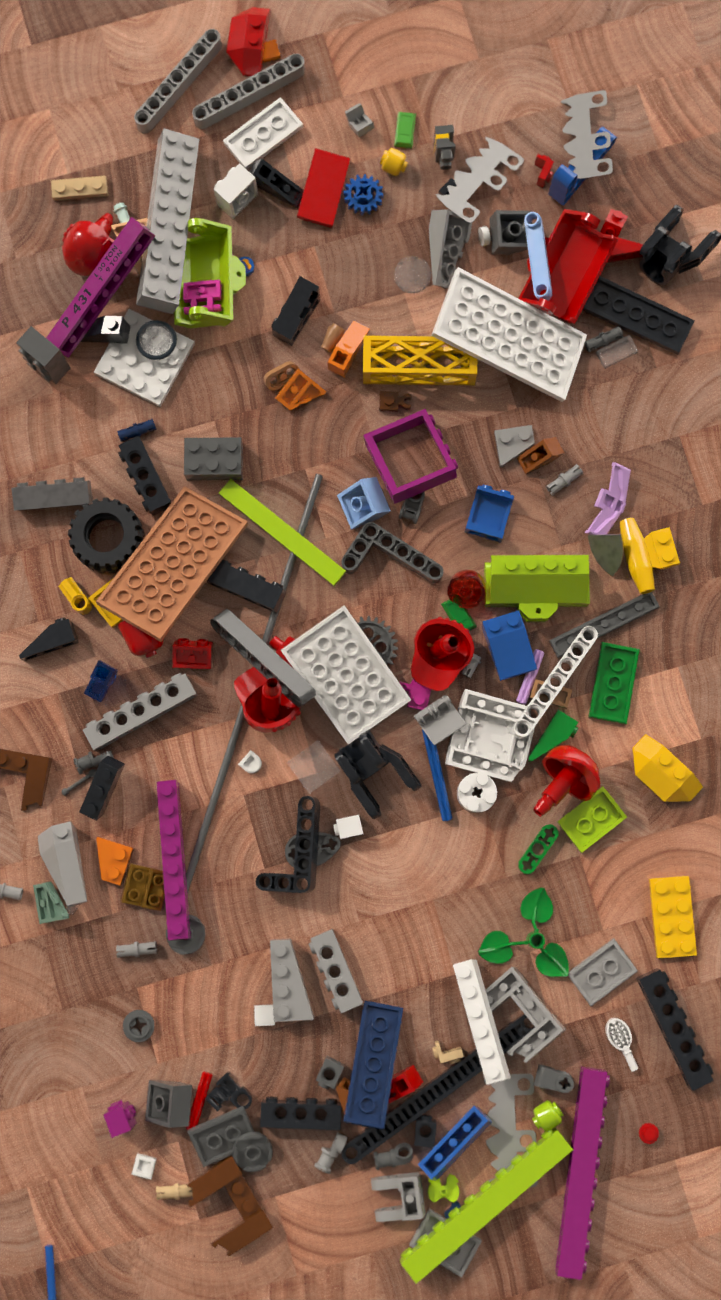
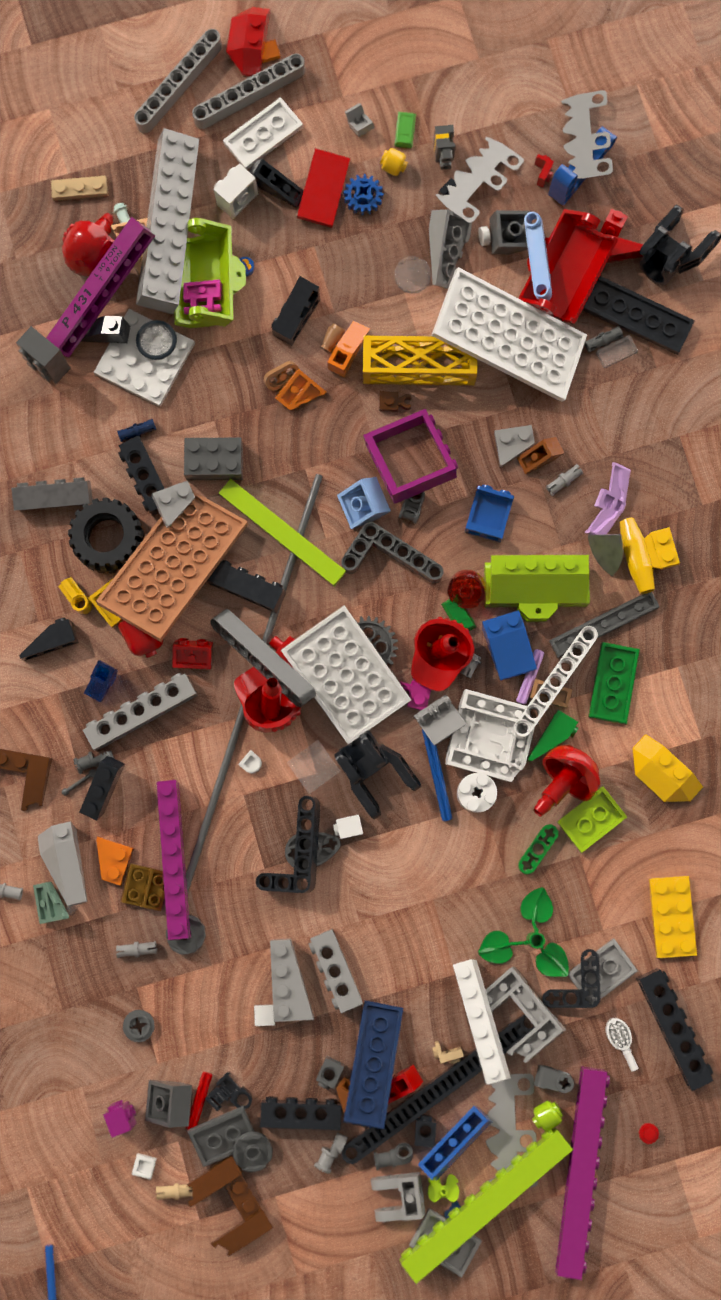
(173, 501): none -> light grey wing
(580, 993): none -> black beam

